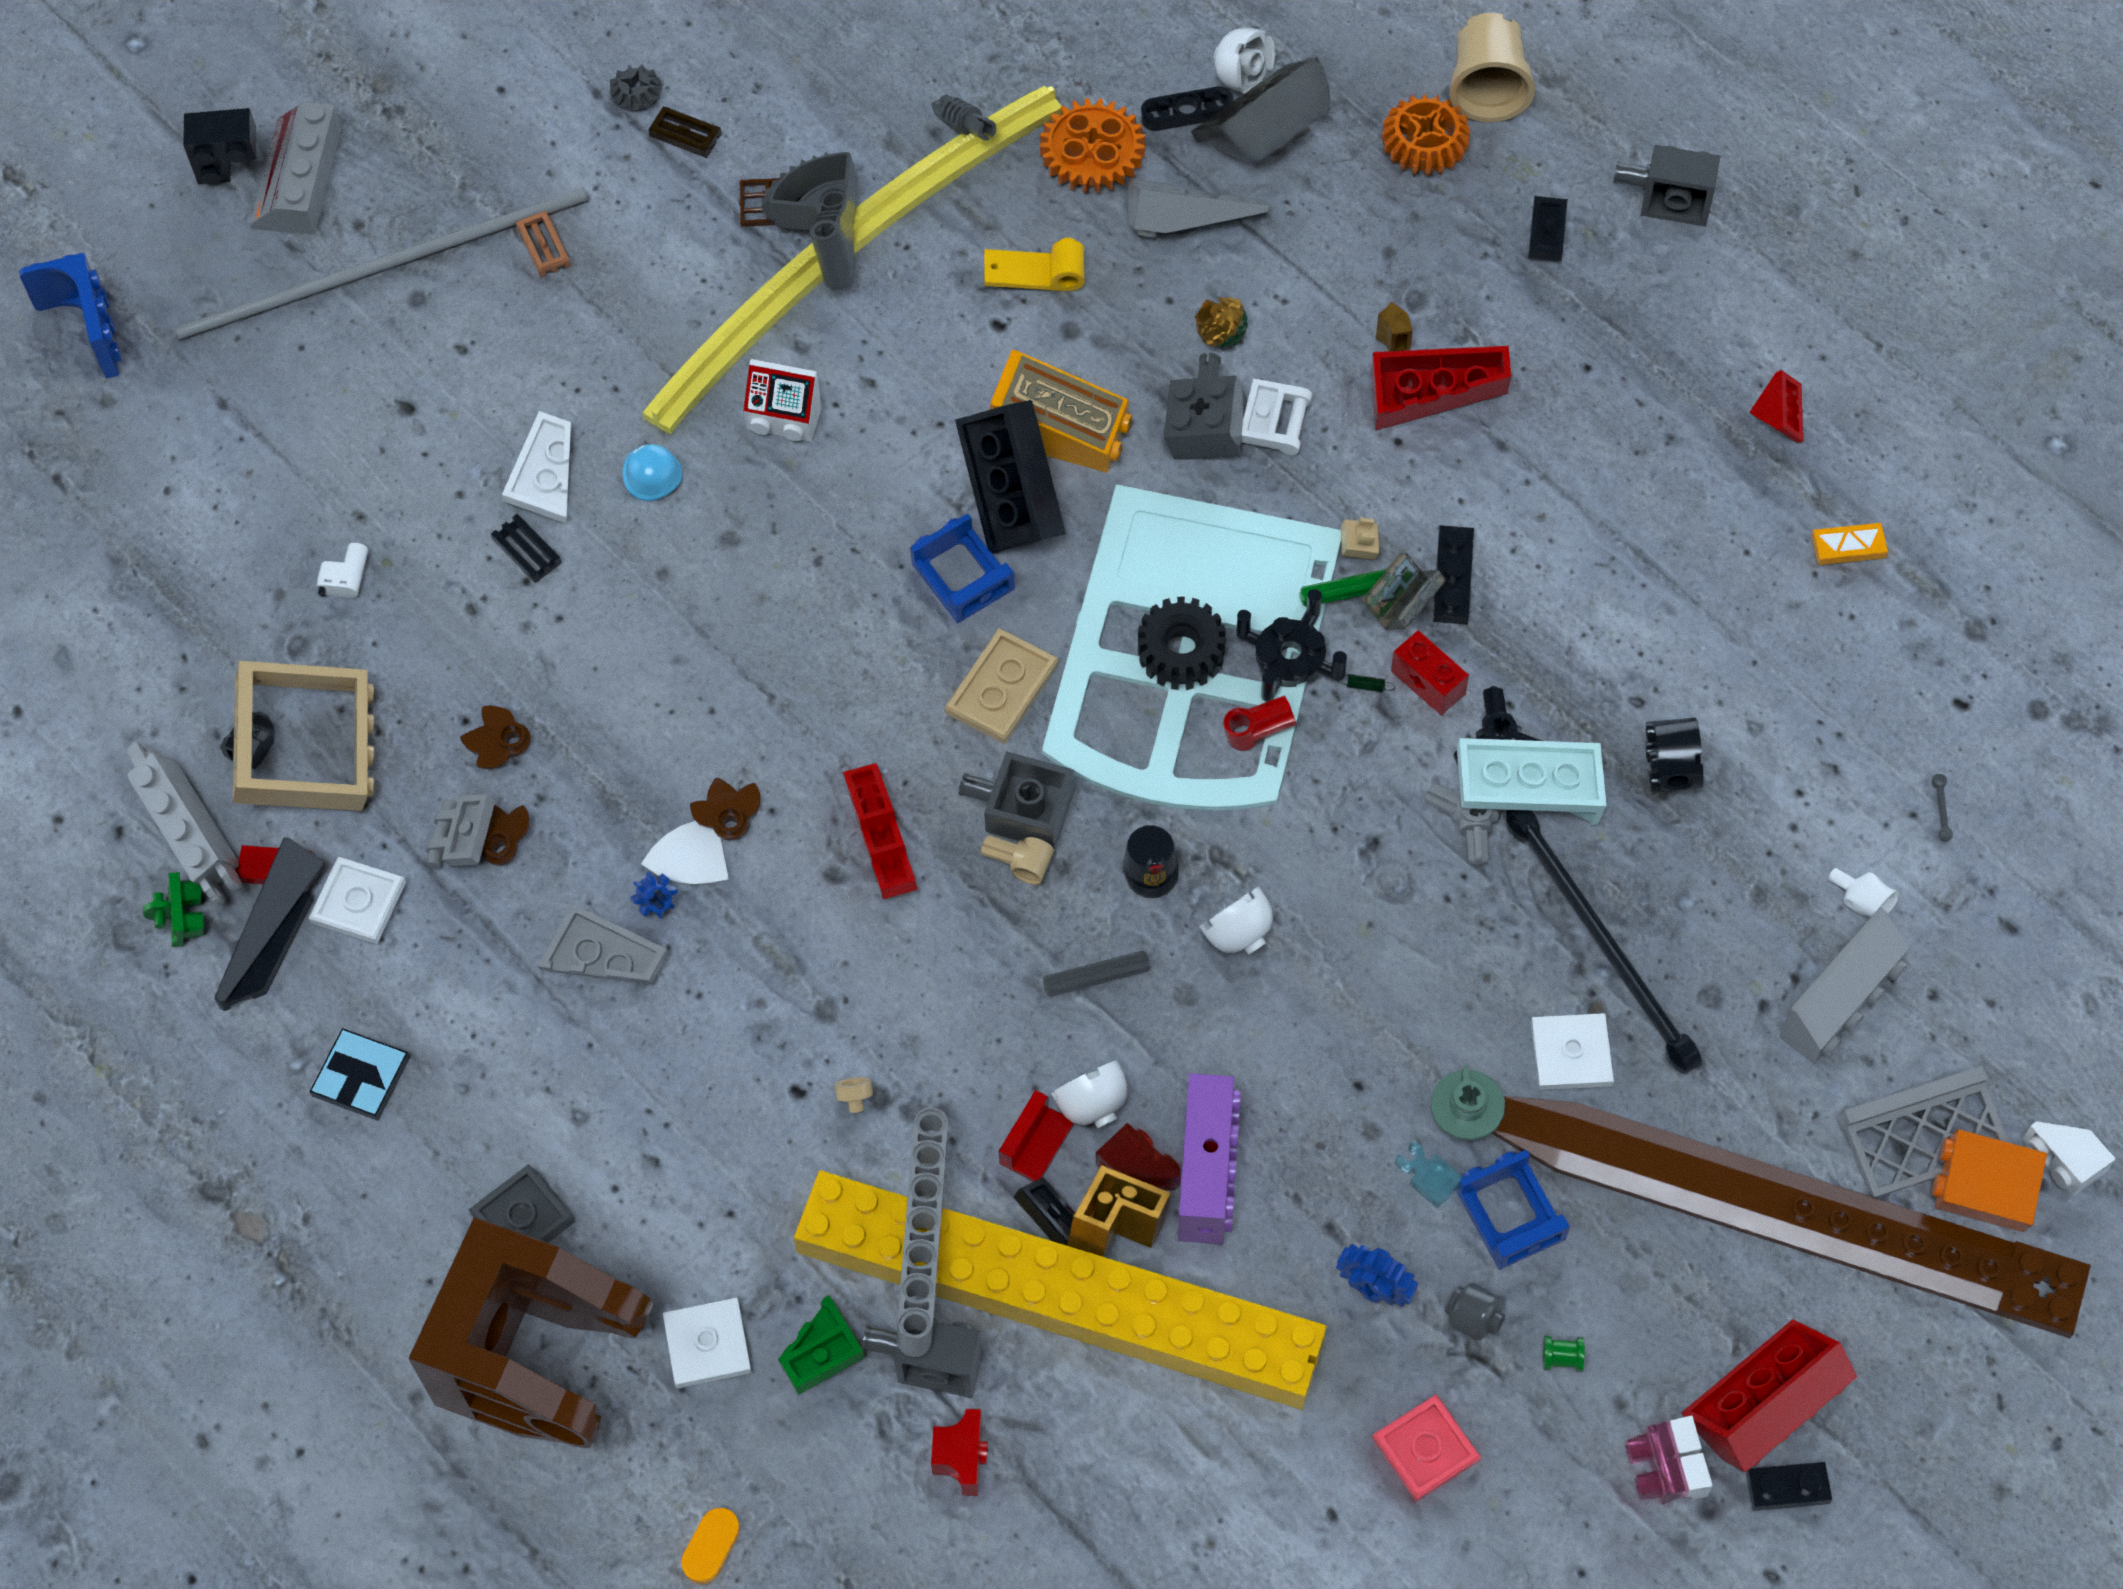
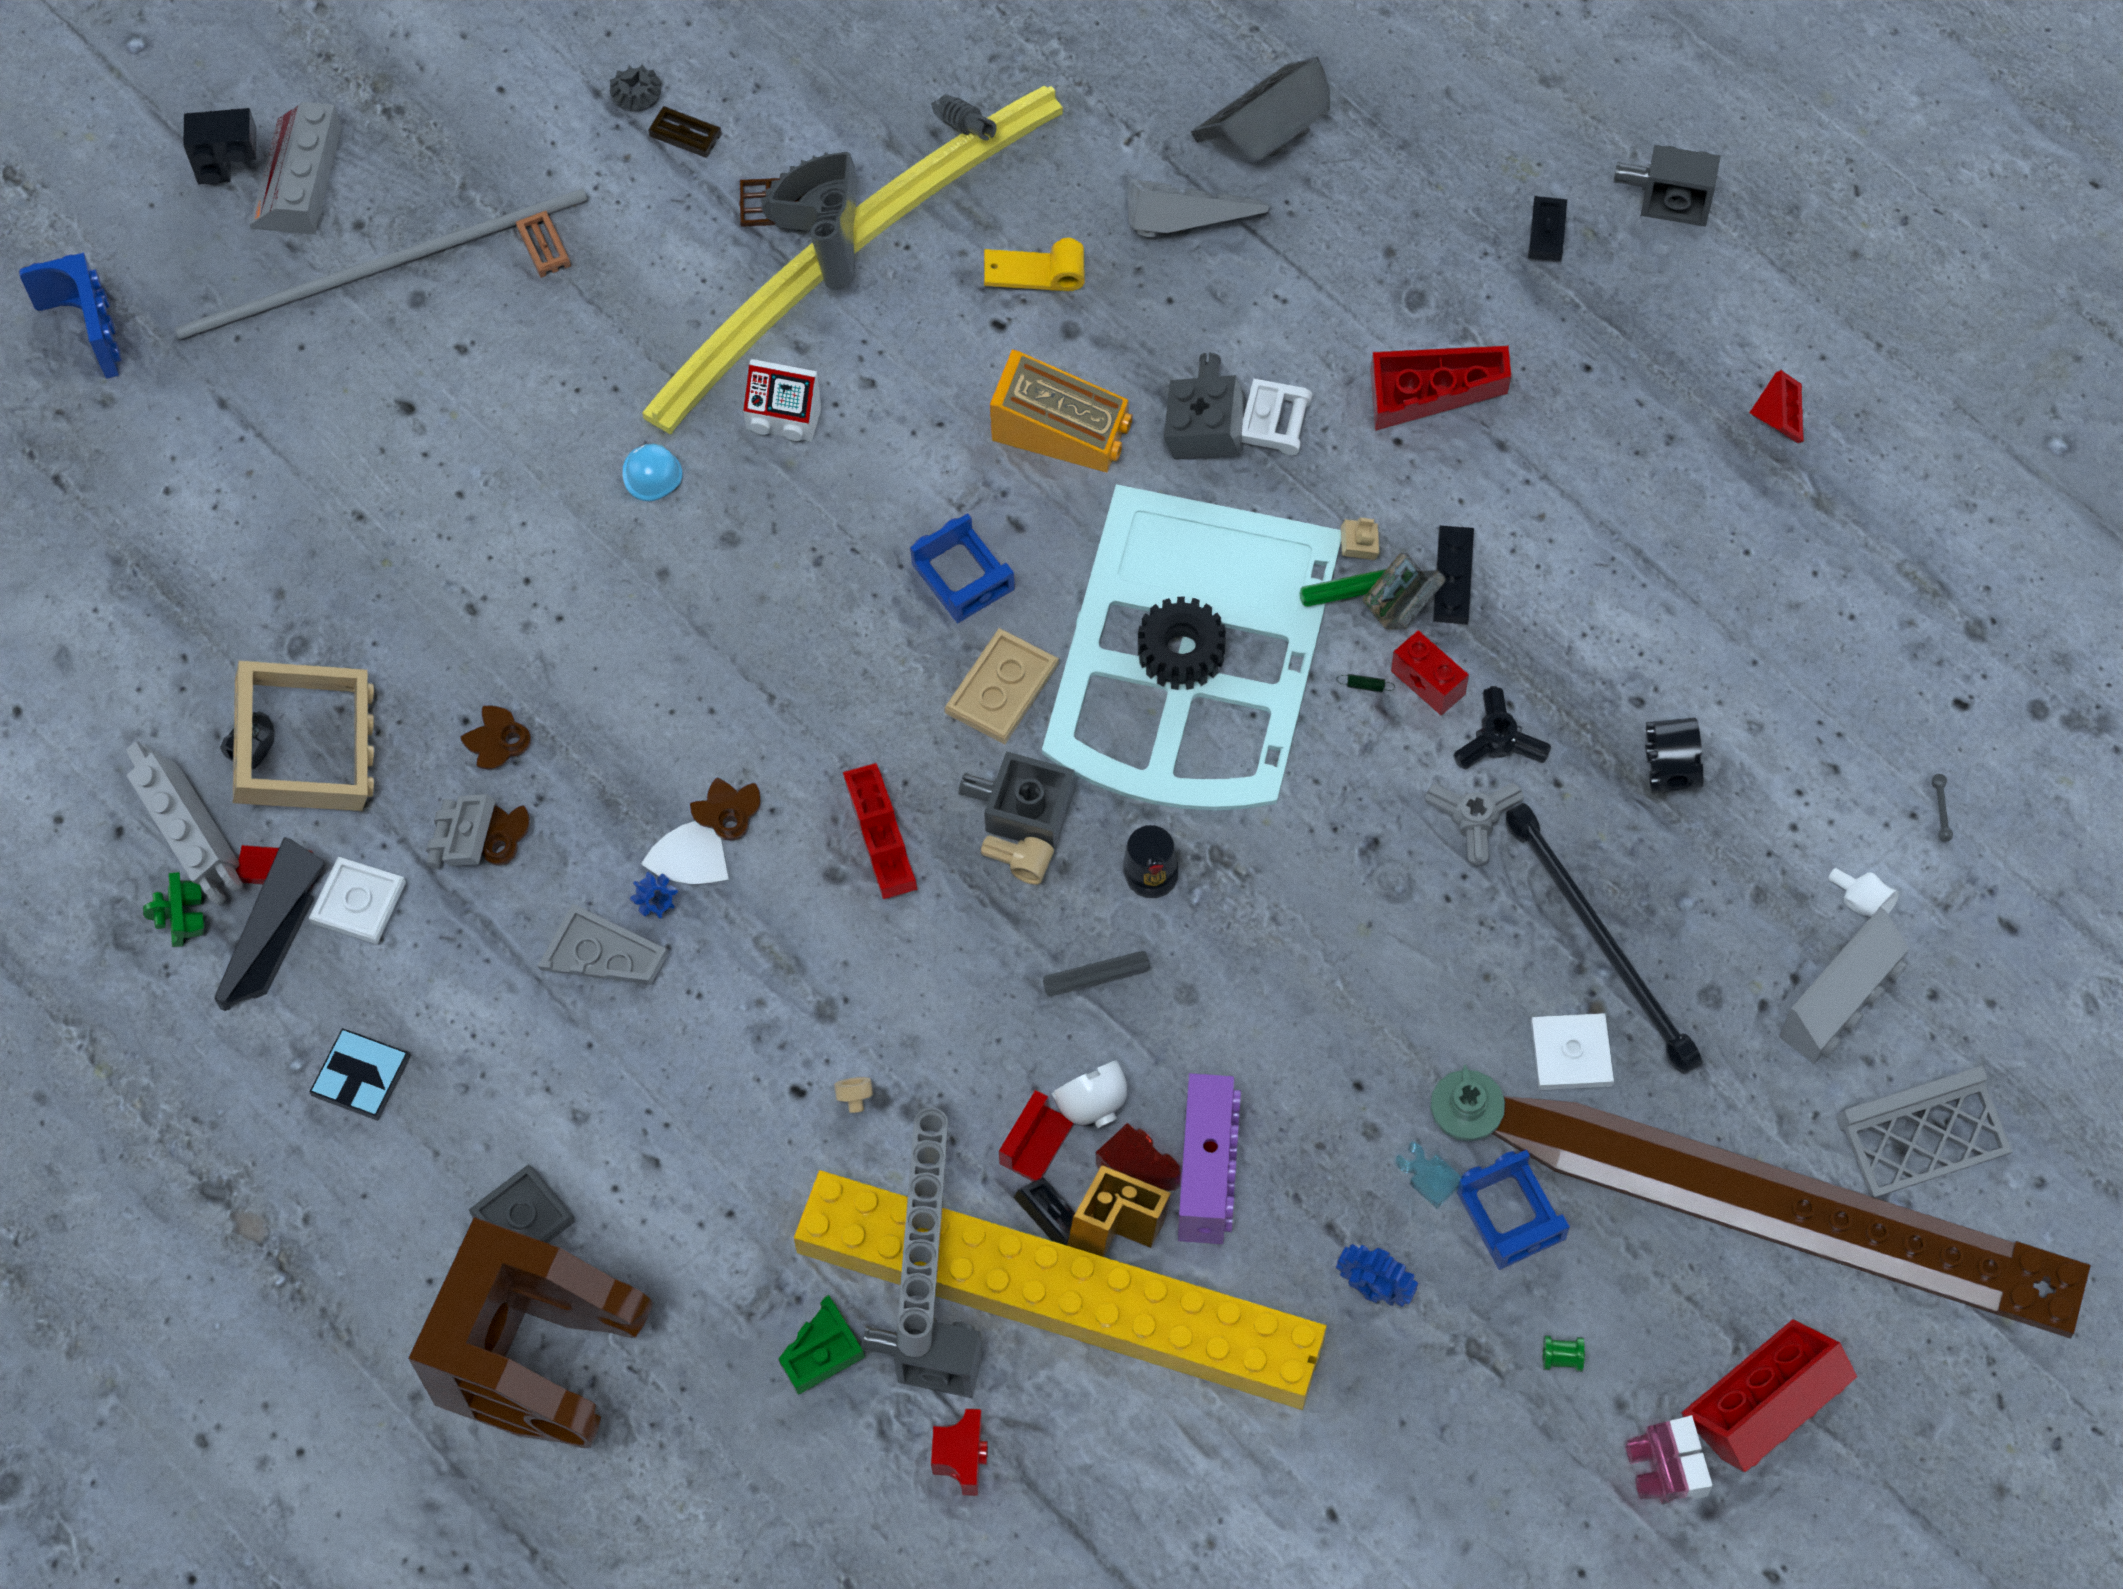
(343, 578): white piece -> none
(509, 529): black tile -> none
(542, 469): white wing -> none
(706, 1343): white plate -> none
(710, 1546): light orange tile -> none
(1010, 476): black slope -> none
(1092, 136): orange gear -> none
(1174, 101): black beam -> none
(1221, 322): pearl gold piece -> none
(1240, 924): white cylinder -> none
(1244, 58): white cylinder -> none
(1262, 722): red piece -> none
(1296, 634): black plate -> none
(1394, 328): pearl gold piece -> none
(1422, 125): orange gear -> none
(1426, 1448): coral tile -> none
(1475, 1311): dark grey head -> none
(1491, 70): tan piece -> none
(1532, 776): light aqua plate -> none
(1789, 1486): black plate -> none
(1849, 543): light orange tile -> none
(1989, 1180): orange brick -> none
(2072, 1154): white slope -> none

